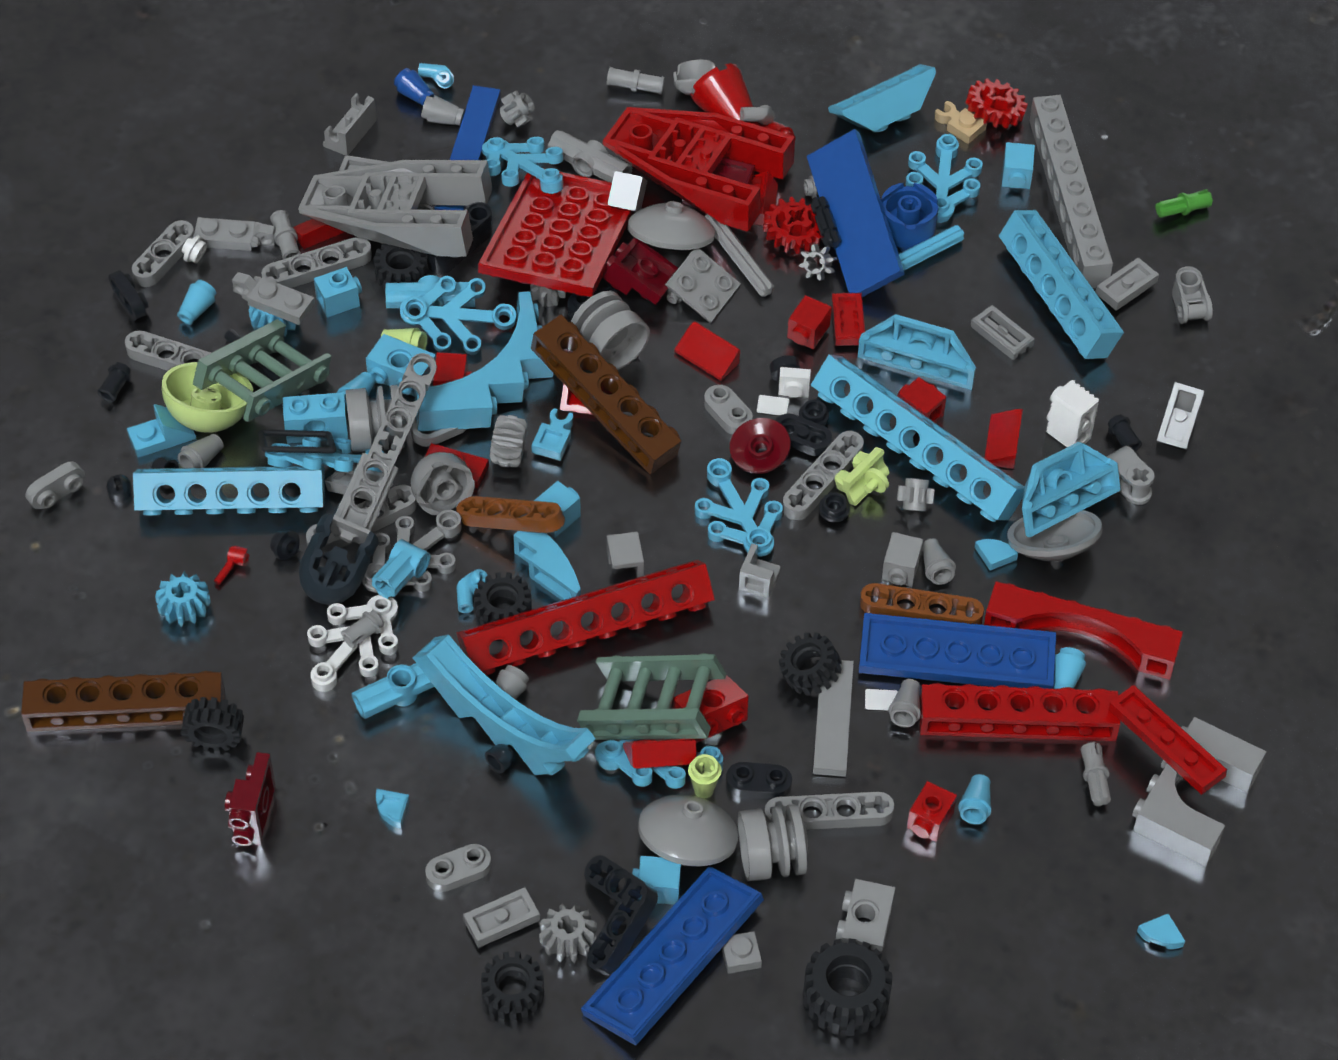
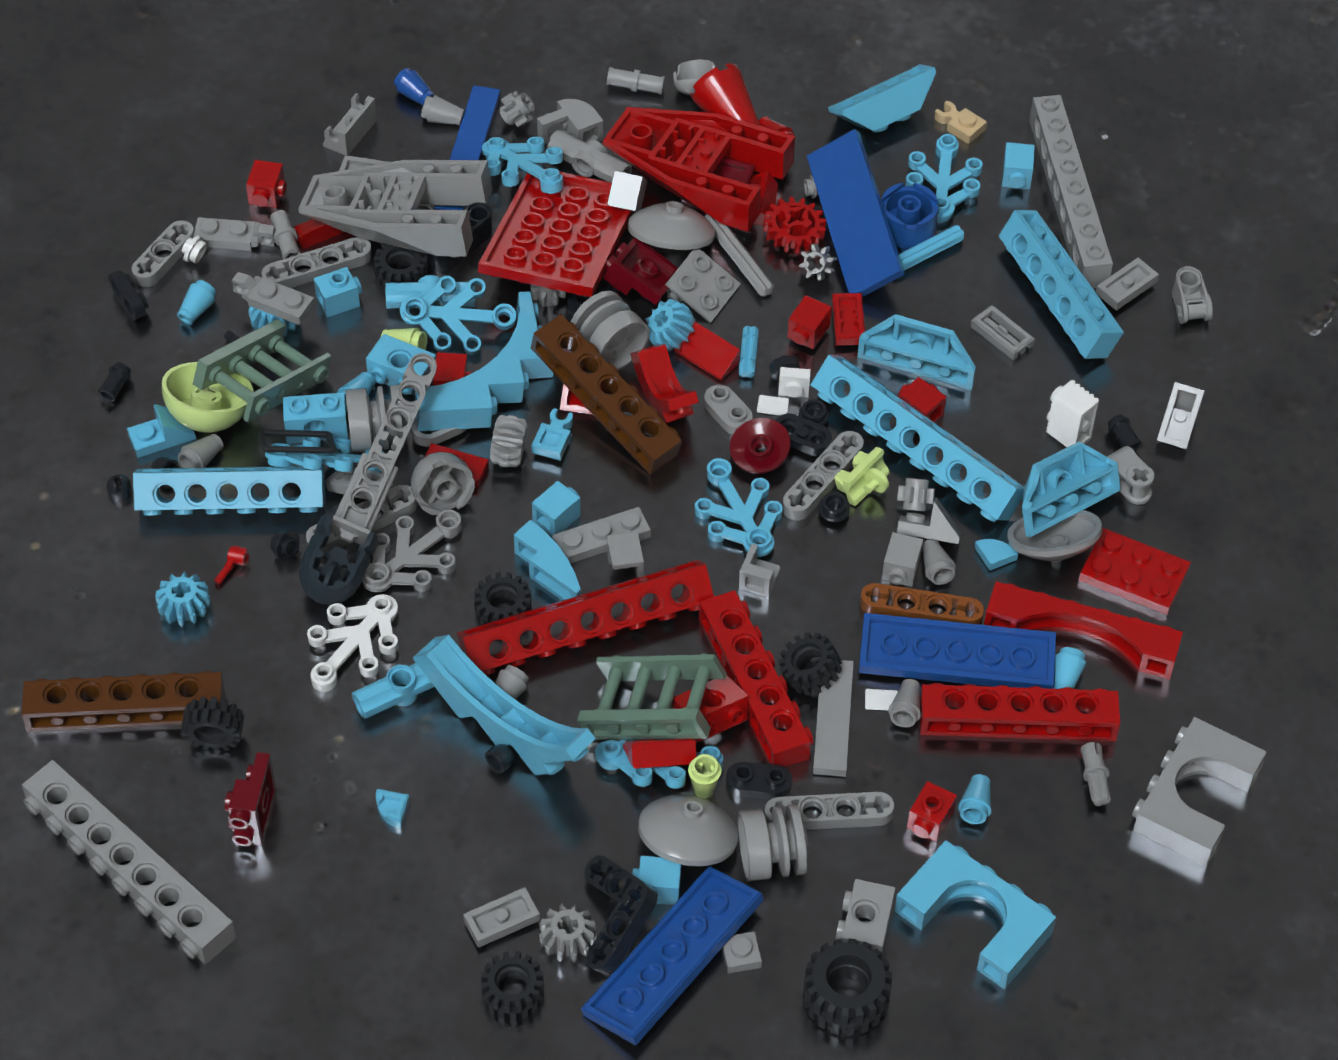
(55, 485): light grey plate -> none
(55, 785): none -> light grey brick
(157, 344): light grey beam -> none
(266, 184): none -> red brick
(363, 628): light grey pin -> none
(403, 563): medium azure piece -> none
(439, 73): medium azure arm -> none
(460, 868): light grey plate -> none
(466, 589): medium azure arm -> none
(540, 517): dark orange beam -> none
(573, 118): none -> light grey brick
(592, 537): none -> light grey plate
(661, 384): none -> red arch
(670, 324): none -> medium azure gear
(748, 351): none -> medium azure axle
(762, 114): light grey arm -> none
(780, 747): none -> red brick
(825, 222): black axle -> none
(939, 528): none -> light grey slope
(953, 875): none -> medium azure arch
(996, 103): red gear -> none
(1003, 438): red slope -> none
(1135, 571): none -> red plate
(1162, 932): medium azure tile -> none
(1167, 739): red plate -> none
(1184, 203): bright green axle -> none

